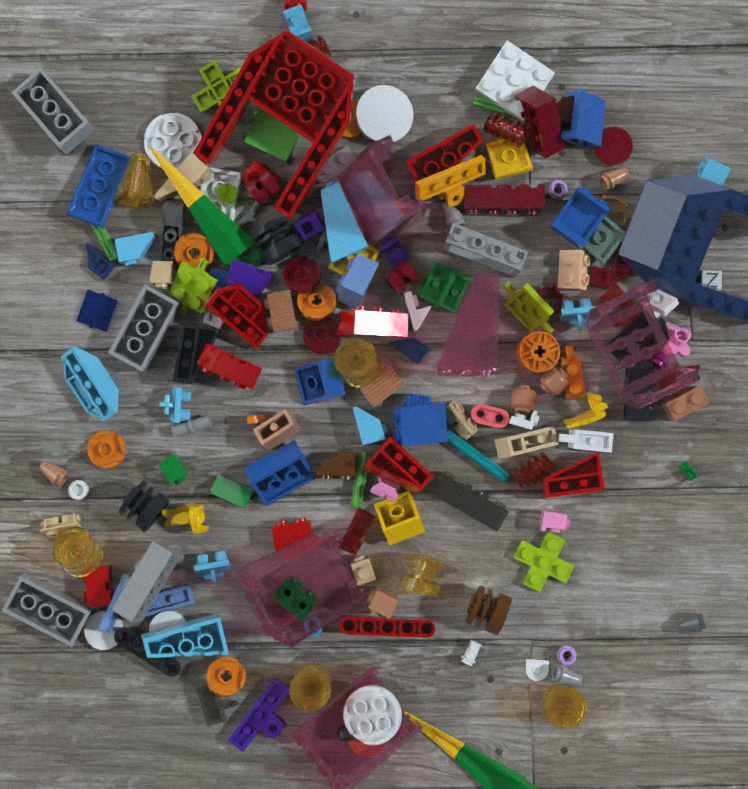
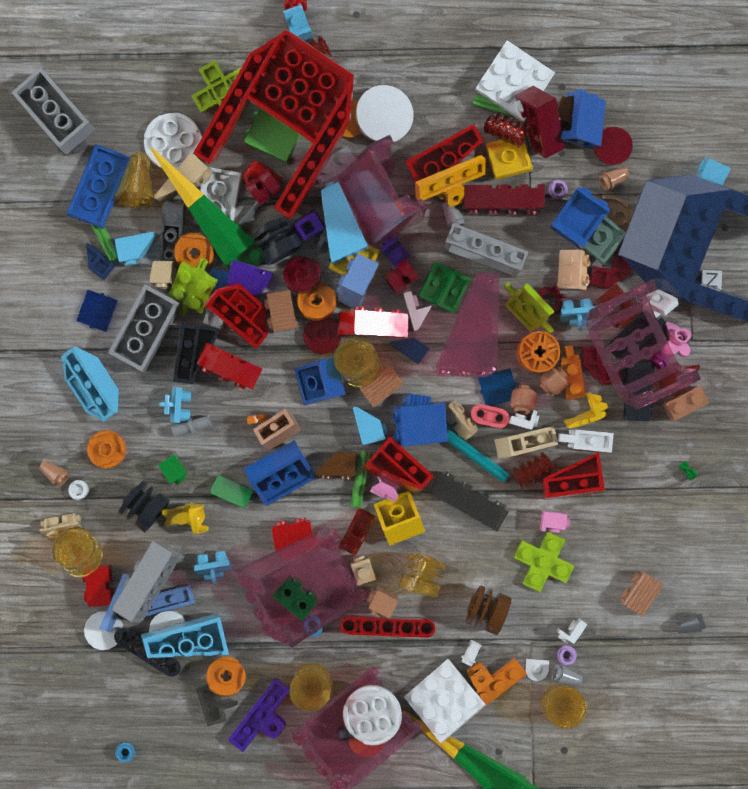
(47, 609): light grey brick -> none
(125, 758): none -> dark azure plate
(228, 193): clear neon green tile -> none
(444, 701): none -> white plate
(493, 685): none -> orange plate
(497, 387): none -> clear blue piece
(575, 630): none -> white bracket
(593, 365): none -> dark red tile
(641, 593): none -> nougat brick

